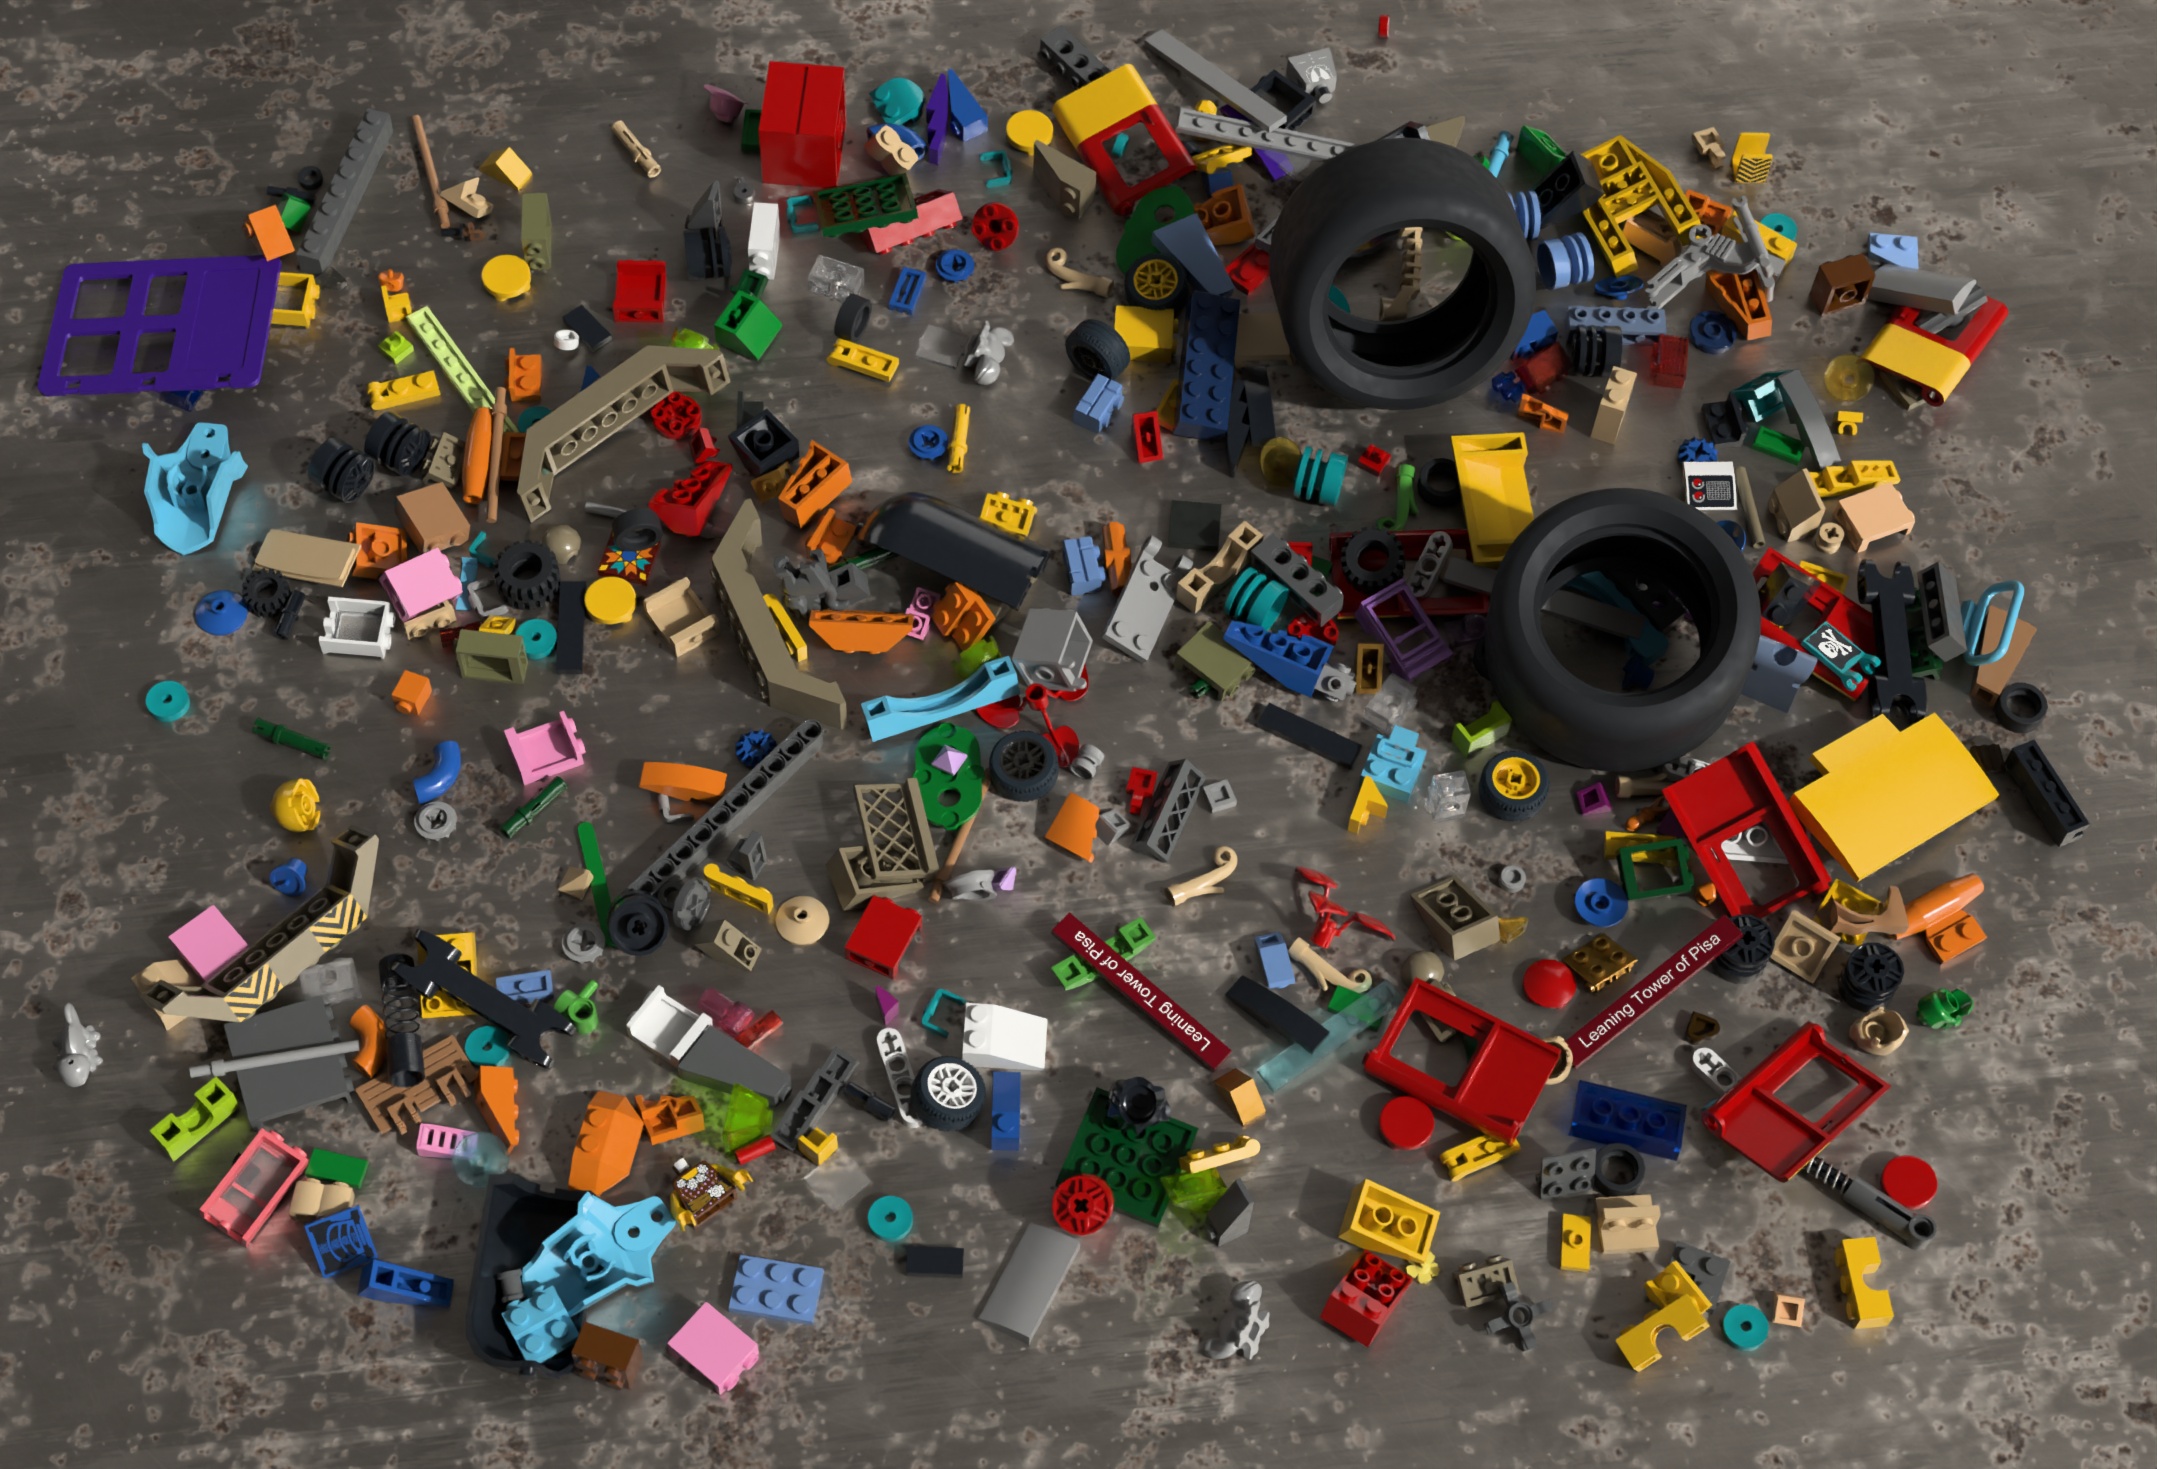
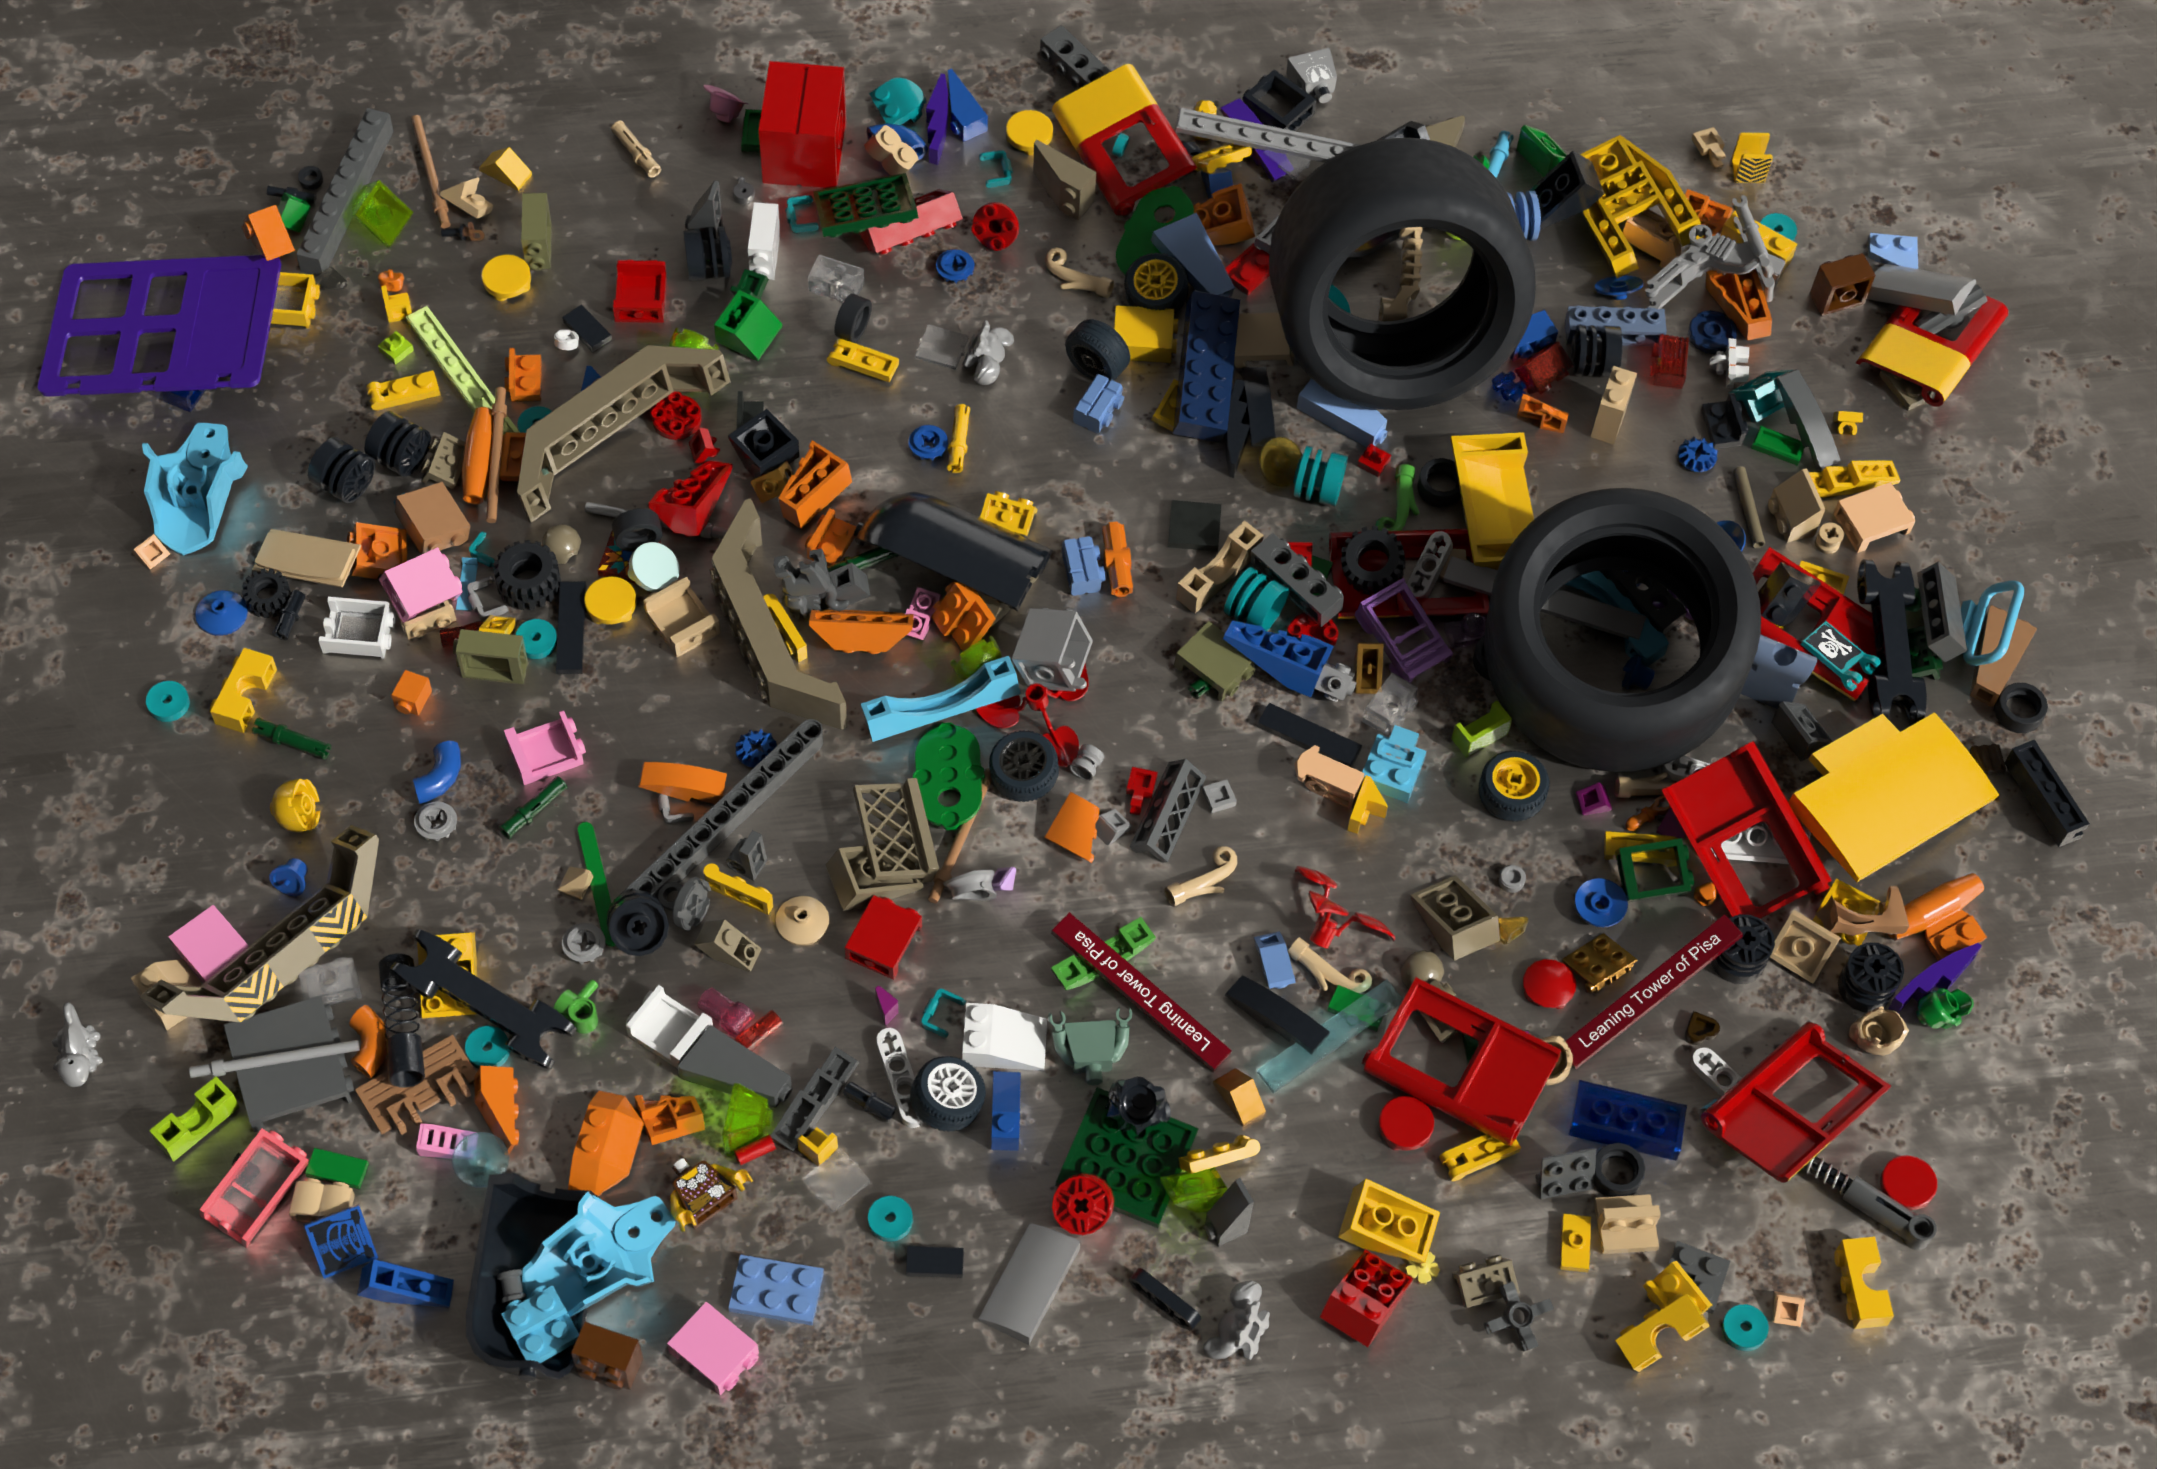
(151, 552): none -> light nougat slope
(248, 671): none -> yellow arch
(380, 212): none -> clear neon green slope
(527, 986): medium blue plate -> none
(653, 566): none -> light aqua tile
(903, 306): blue tile -> none
(949, 760): lavender slope -> none
(1091, 1045): none -> sand green torso
(1139, 609): light grey hinge -> none
(1146, 436): red slope -> none
(1165, 1299): none -> black beam
(1215, 81): light grey tile -> none
(1329, 777): none -> light nougat piece
(1352, 420): none -> light blue slope
(1383, 28): red tile -> none
(1448, 796): clear brick -> none
(1565, 261): medium blue wheel -> none
(1710, 485): slope -> none
(1727, 362): none -> white hips
(1800, 729): none -> dark grey slope
(1849, 366): clear yellow dish -> none
(1939, 974): none -> dark purple slope

